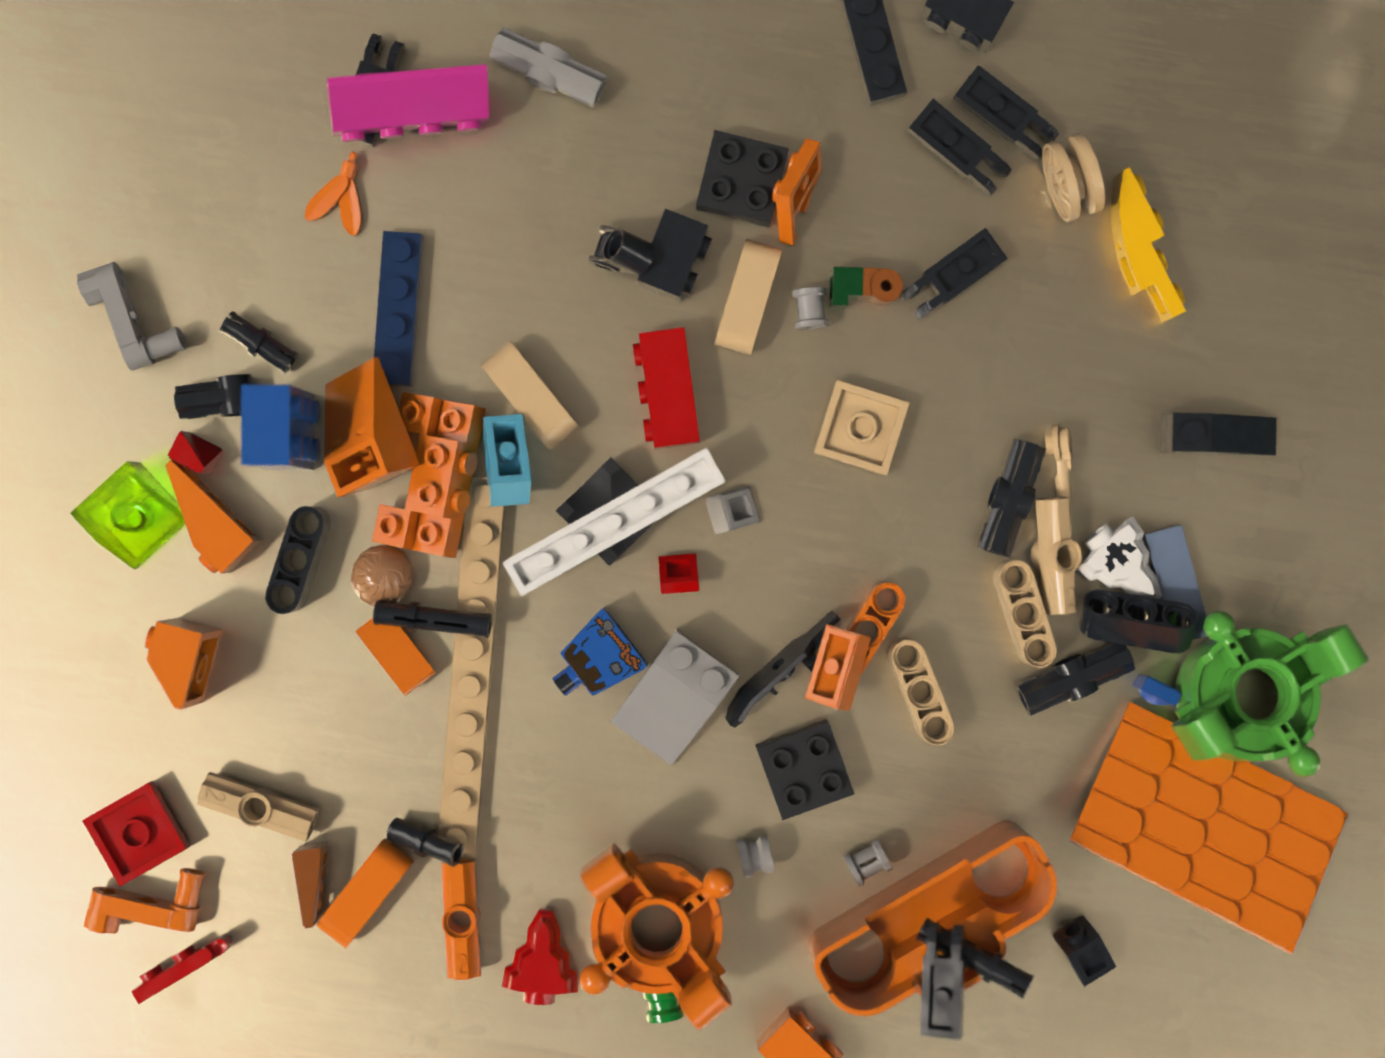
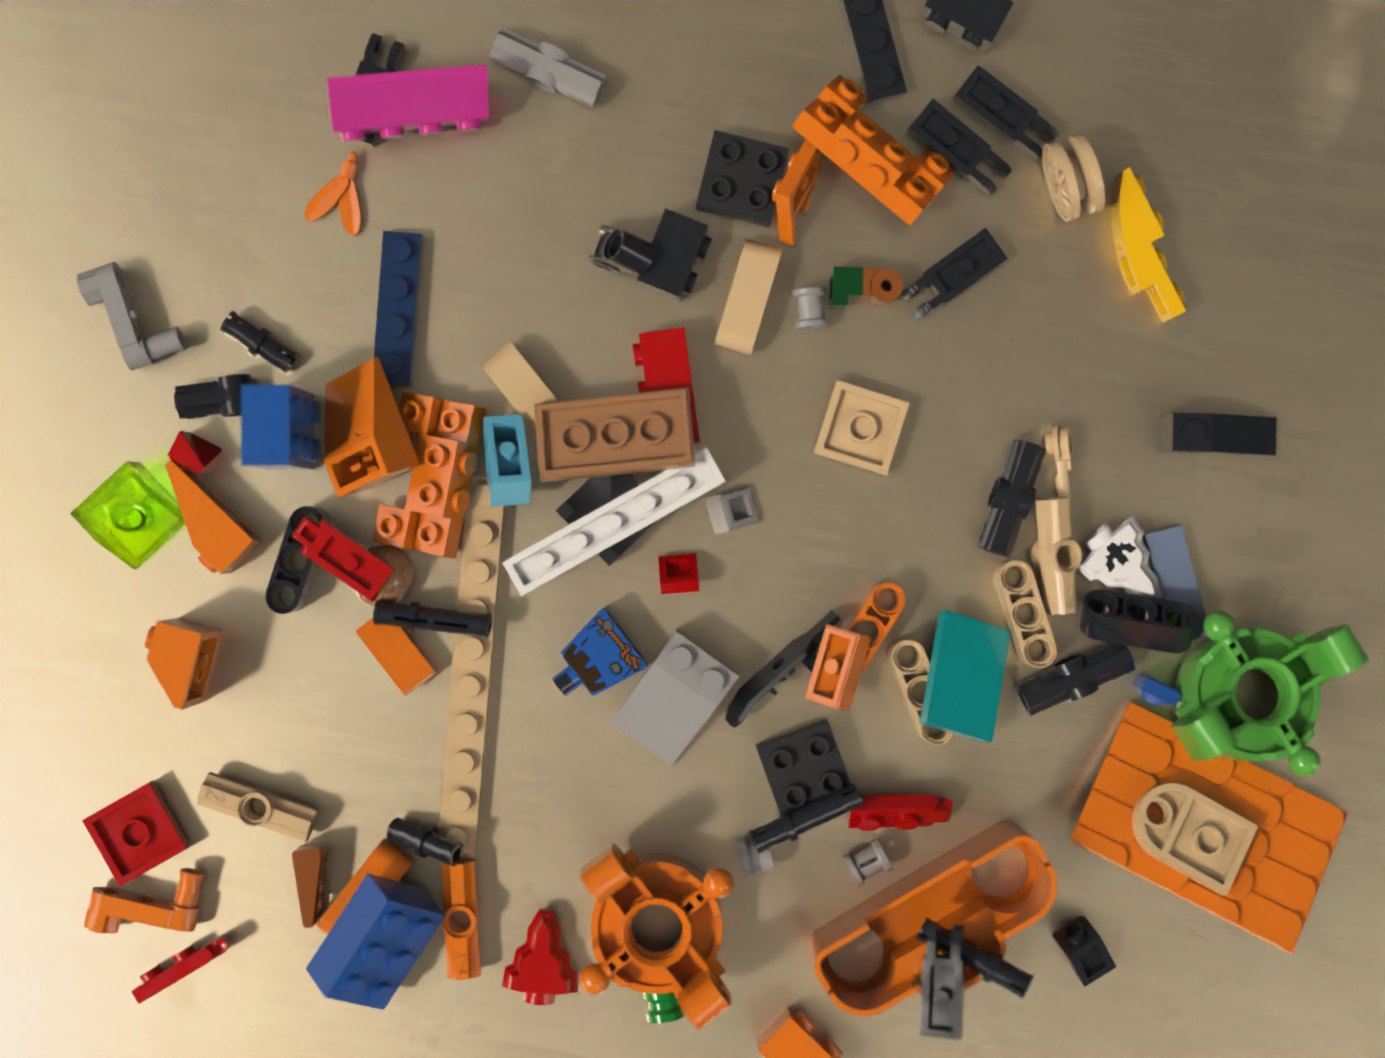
(343, 557): none -> red hinge
(375, 942): none -> blue brick
(614, 435): none -> medium nougat tile
(806, 818): none -> black pin
(871, 154): none -> orange bracket
(900, 811): none -> red hinge
(965, 677): none -> teal tile
(1194, 835): none -> tan tile

